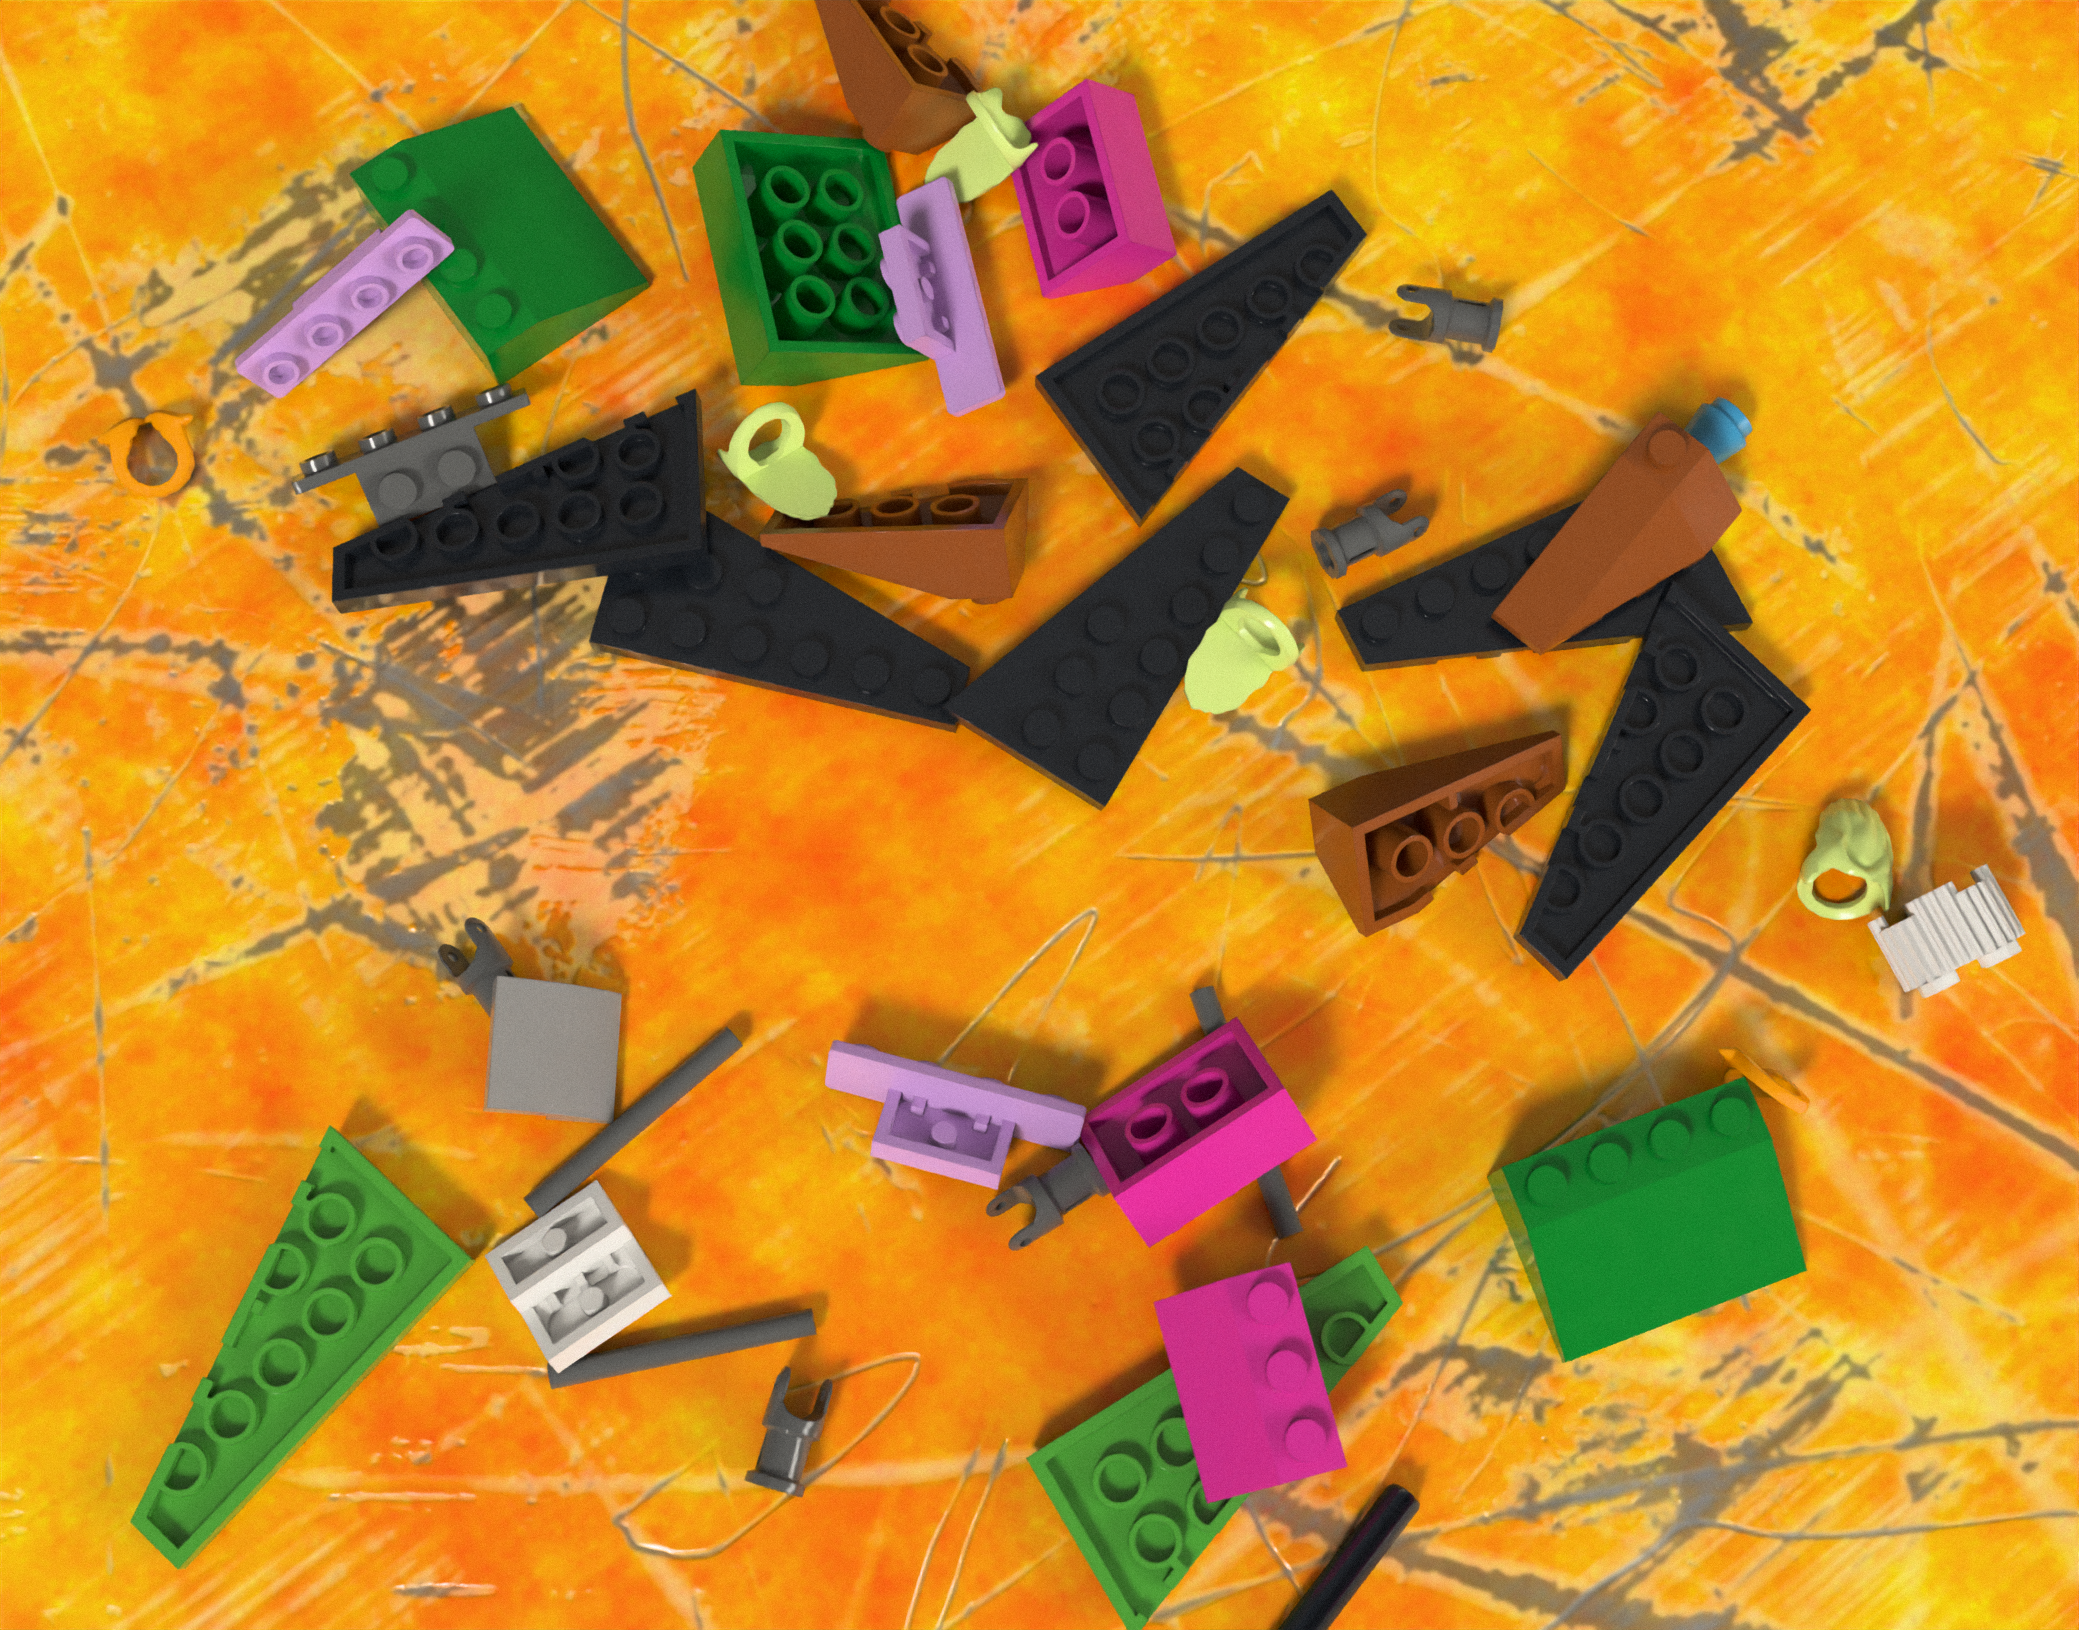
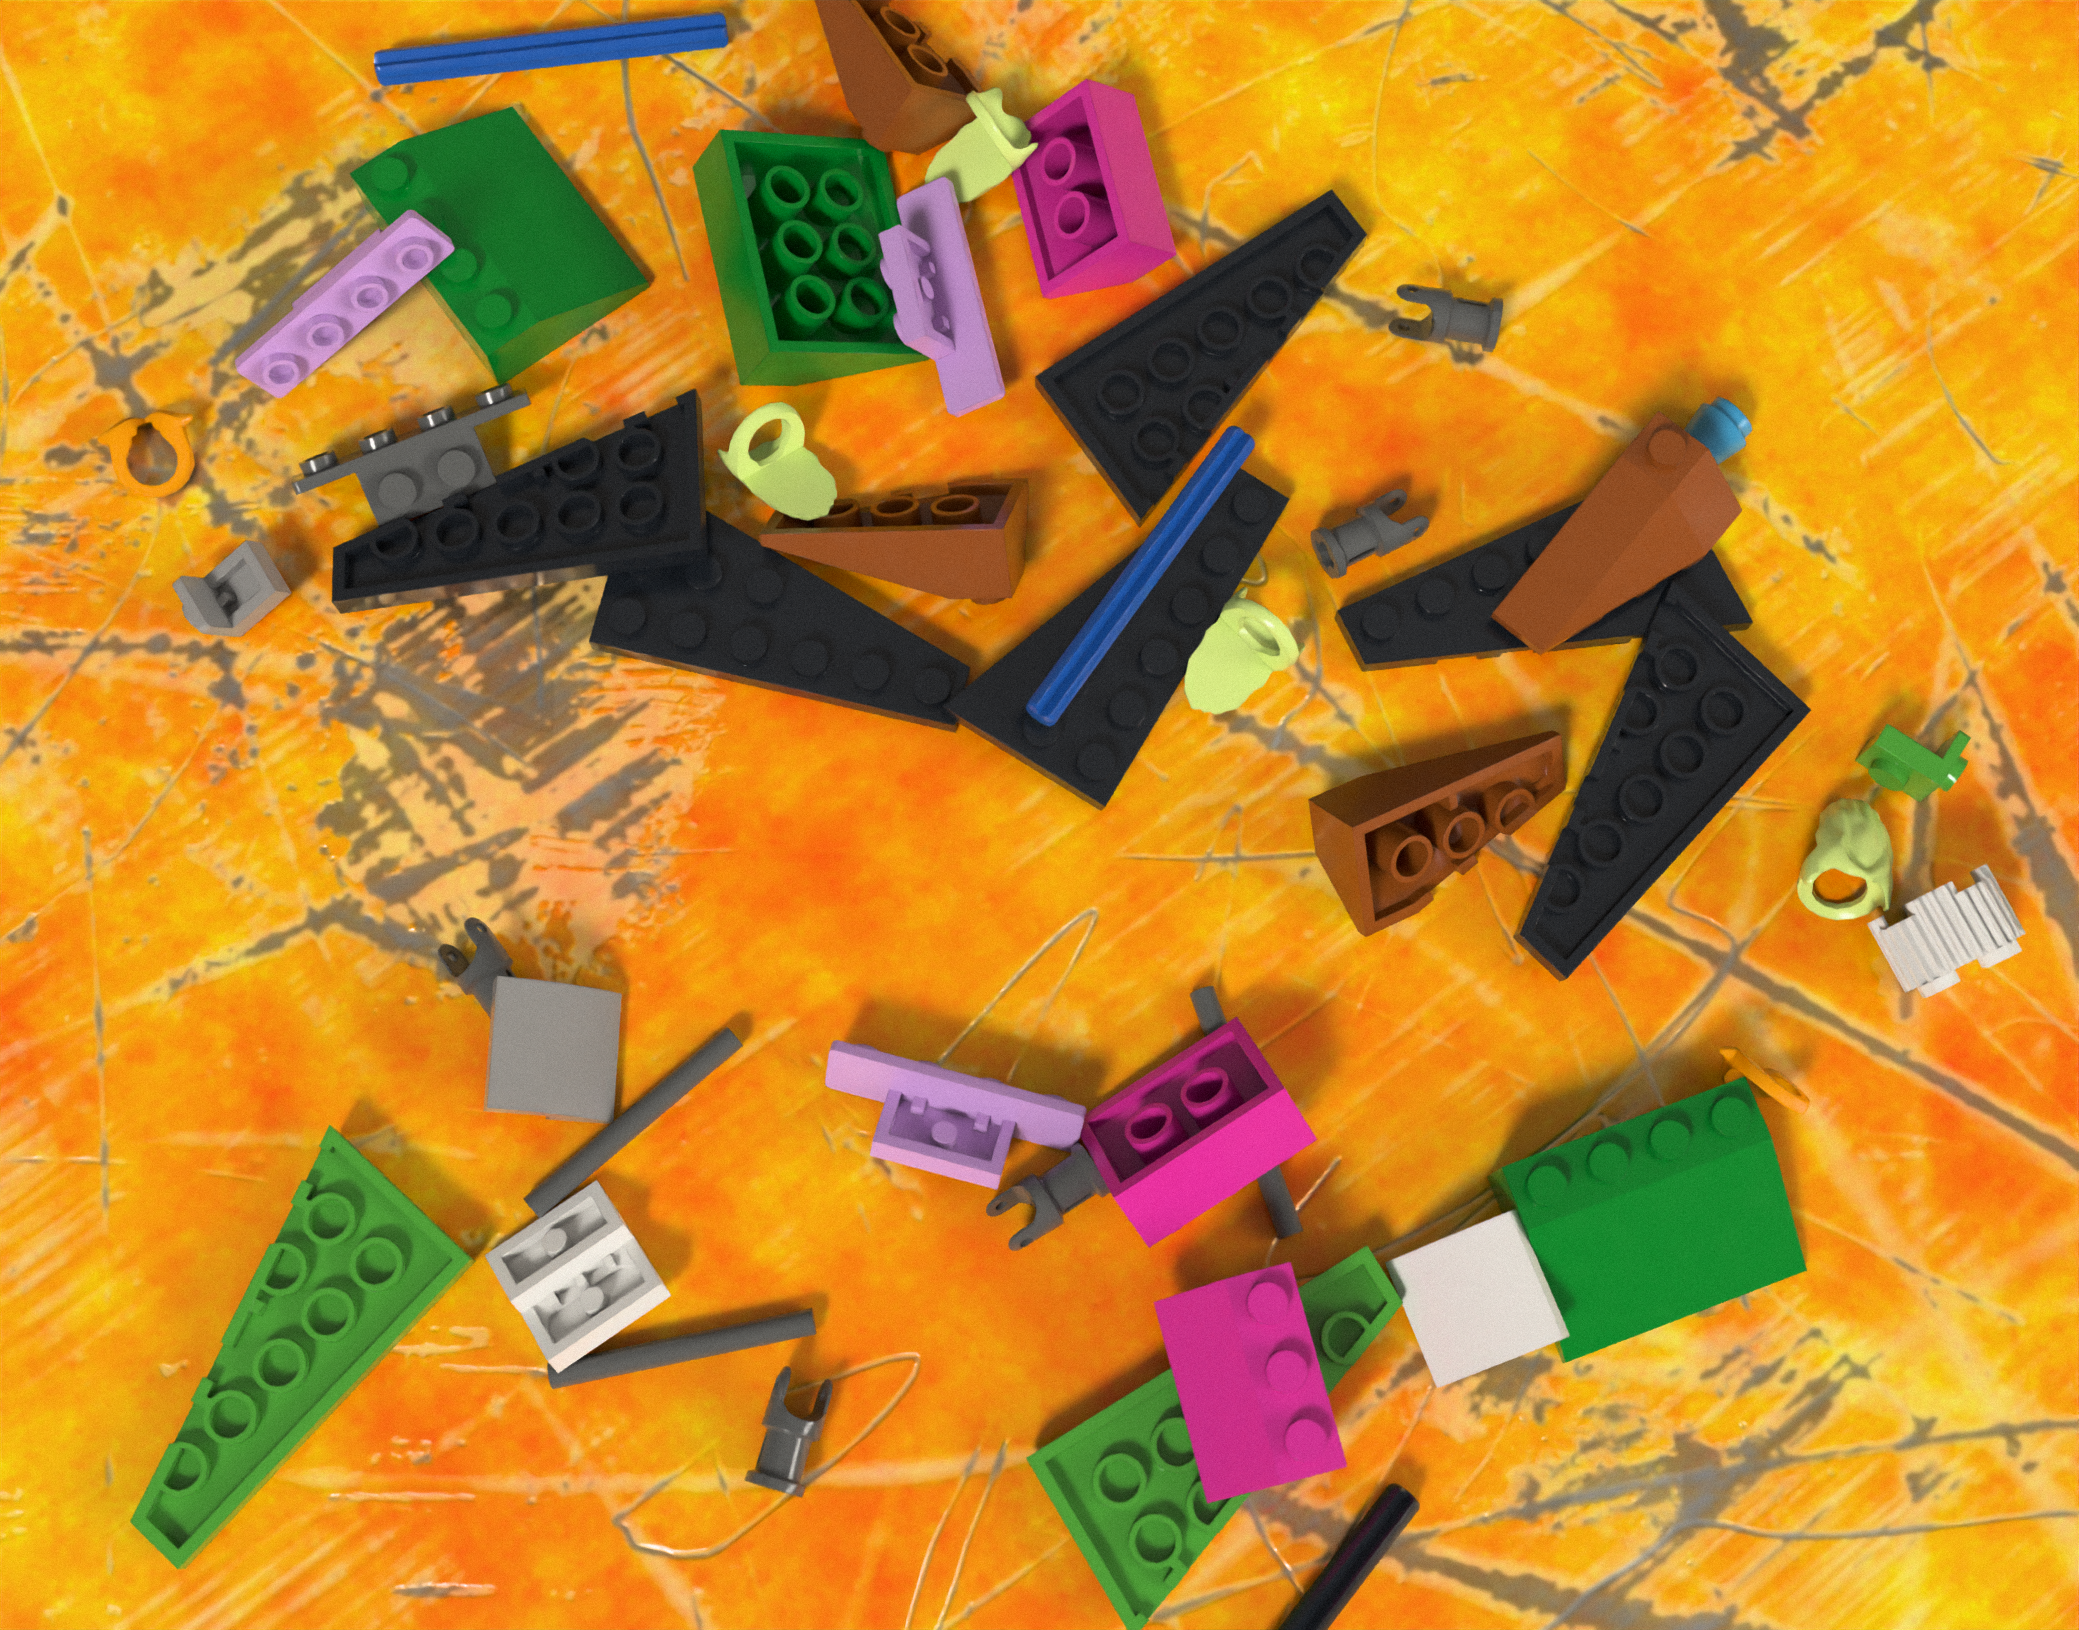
(233, 593): none -> light grey bracket
(551, 48): none -> blue axle
(1140, 576): none -> blue axle
(1477, 1298): none -> white slope
(1909, 767): none -> bright green bracket

